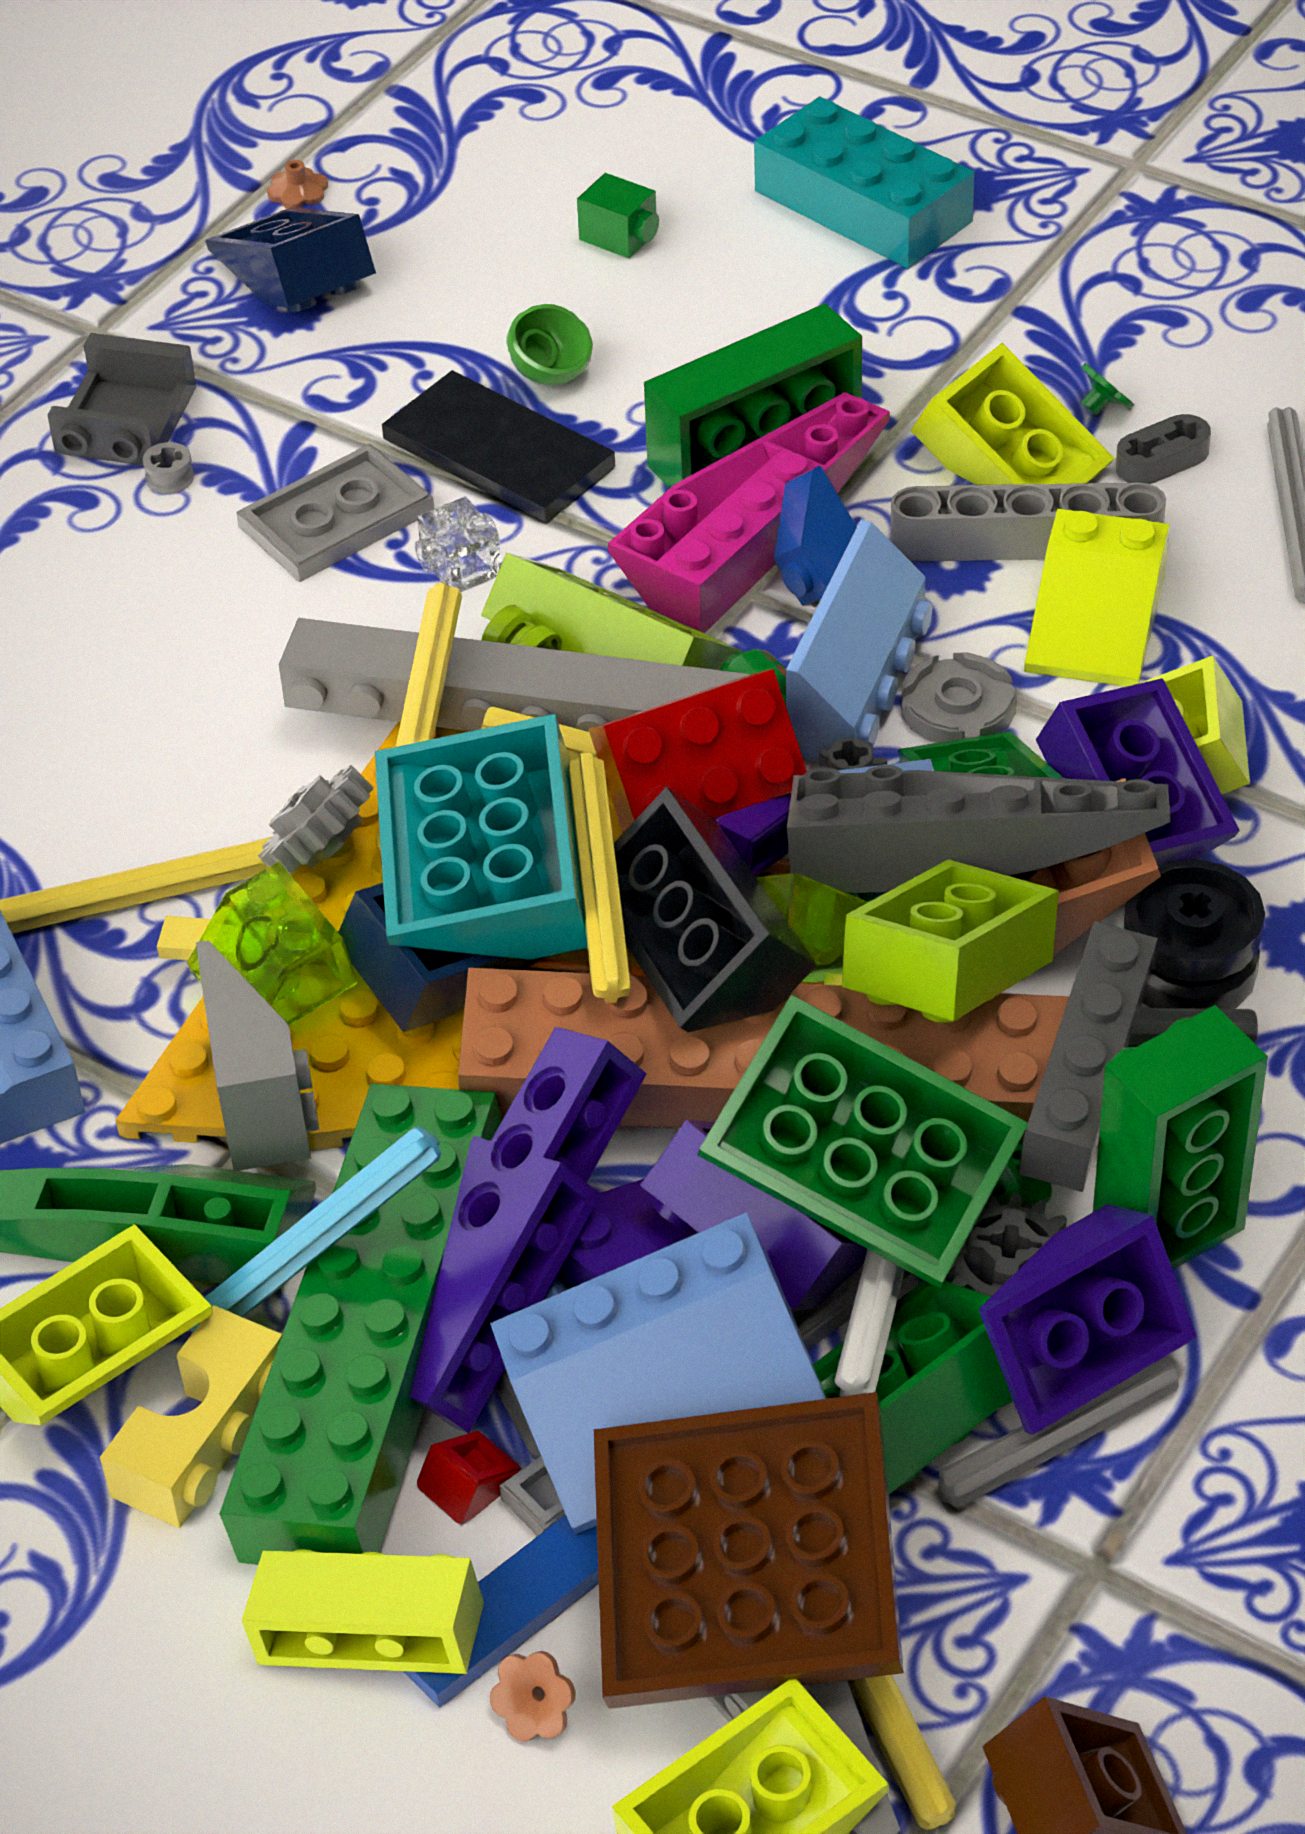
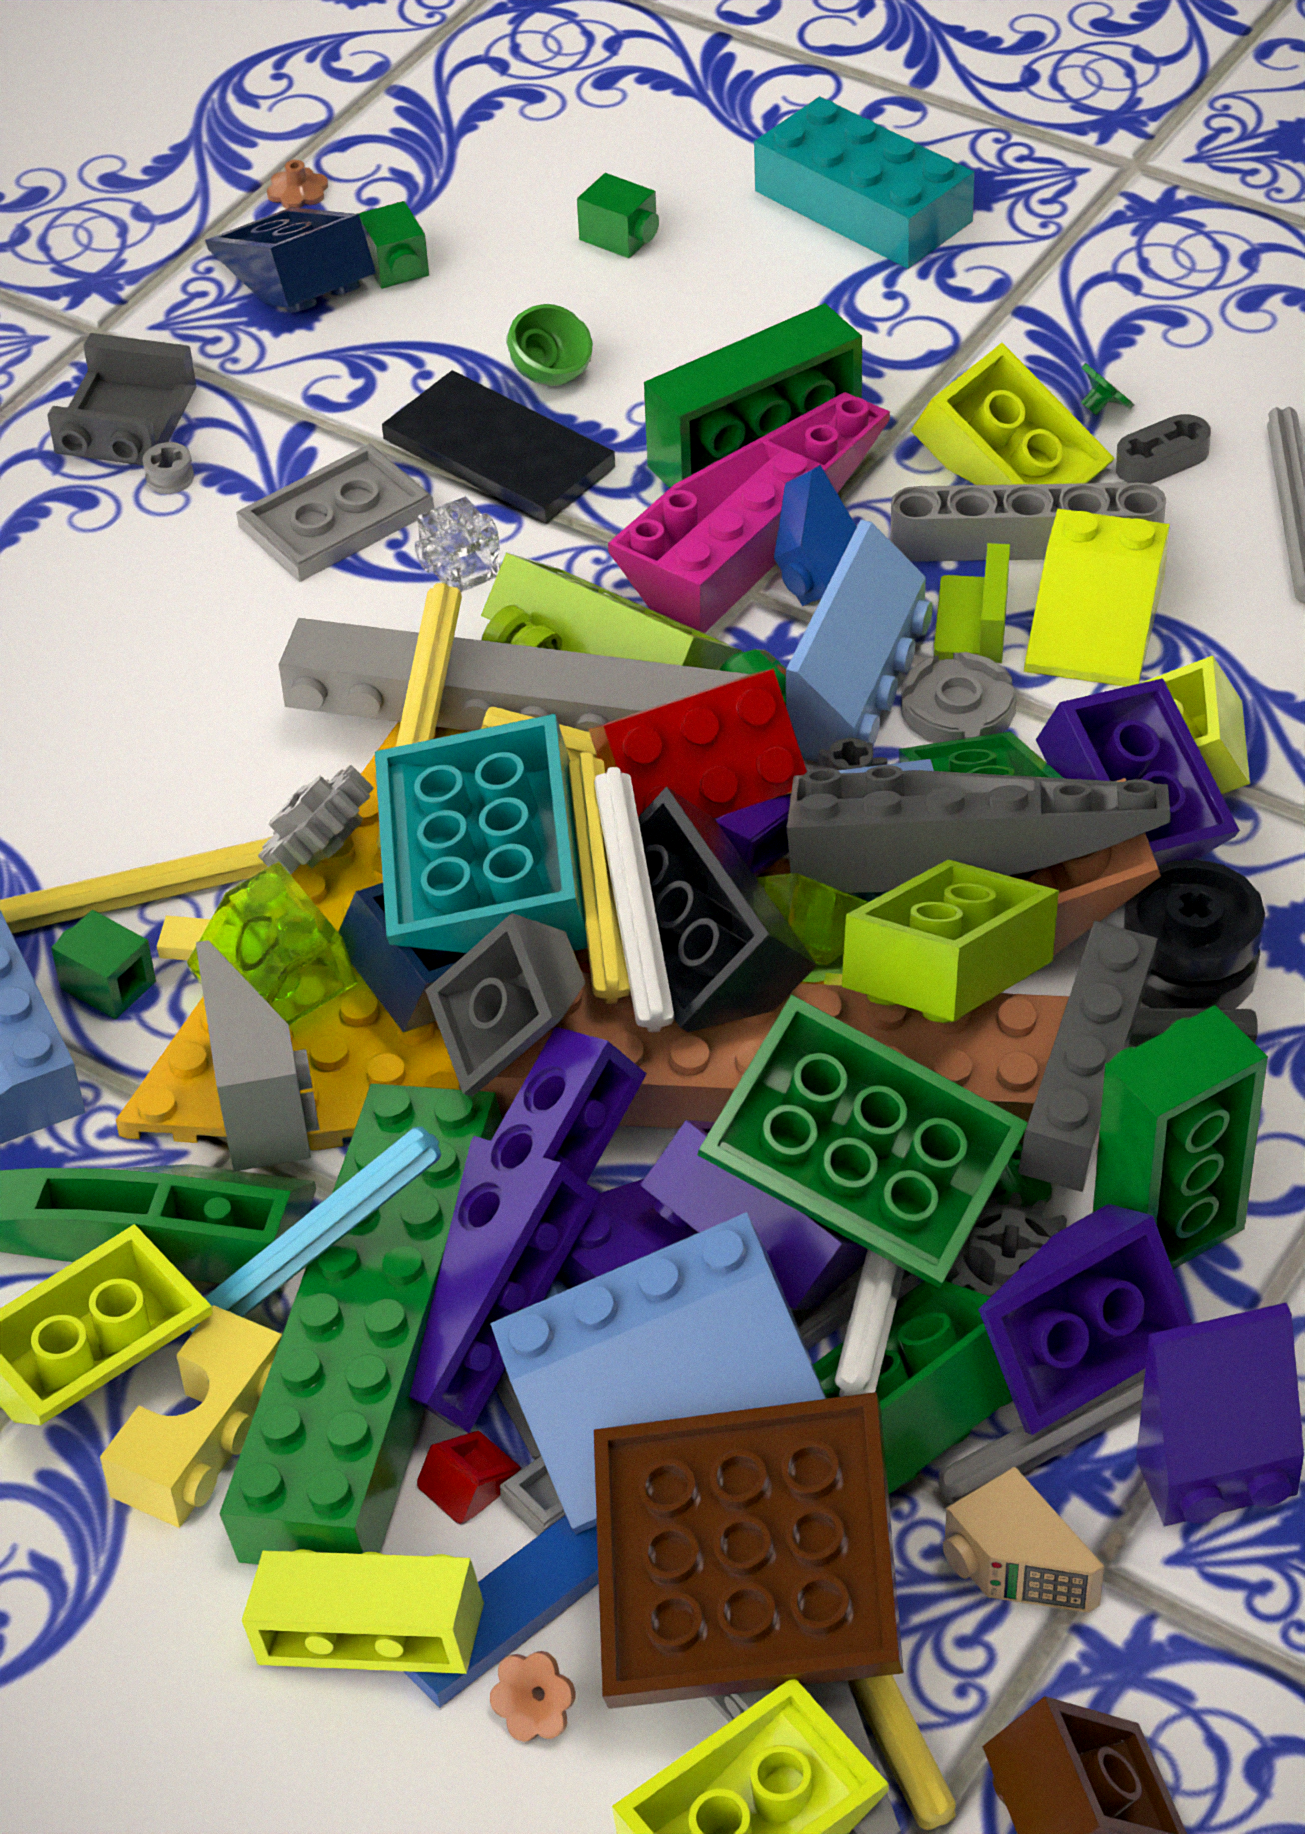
(103, 964): none -> green brick
(395, 244): none -> green brick
(504, 997): none -> dark grey slope
(634, 900): none -> white axle
(974, 609): none -> lime panel
(1020, 1547): none -> tan slope
(1221, 1416): none -> dark purple slope

